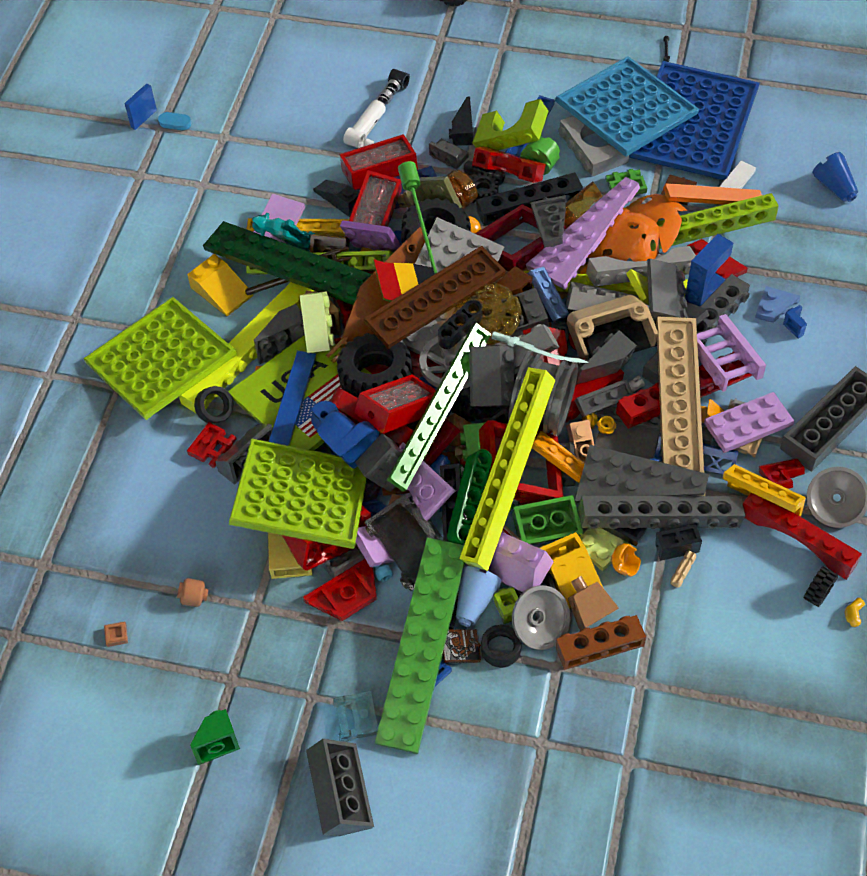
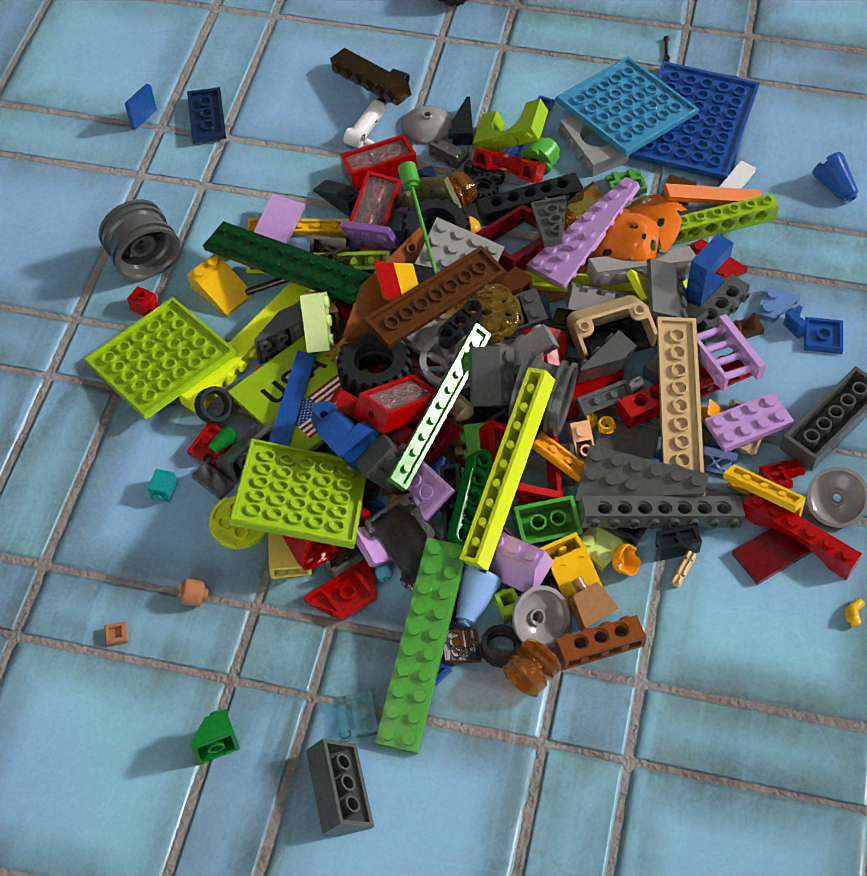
(139, 240): none -> dark grey wheel
(142, 301): none -> red brick
(162, 485): none -> teal brick
(174, 121): dark azure tile -> none
(206, 115): none -> dark blue plate
(213, 480): none -> dark grey tile
(224, 438): none -> green cone
(229, 535): none -> neon yellow tile
(283, 230): teal animal -> none
(370, 76): none -> dark brown brick
(427, 124): none -> light grey dish
(461, 409): none -> tan plate
(513, 341): light aqua sword -> none
(531, 667): none -> clear orange wheel
(548, 294): medium blue tile -> none
(750, 326): none -> reddish brown tile
(769, 554): none -> dark red tile
(820, 586): black tyre -> none
(823, 335): none -> blue tile

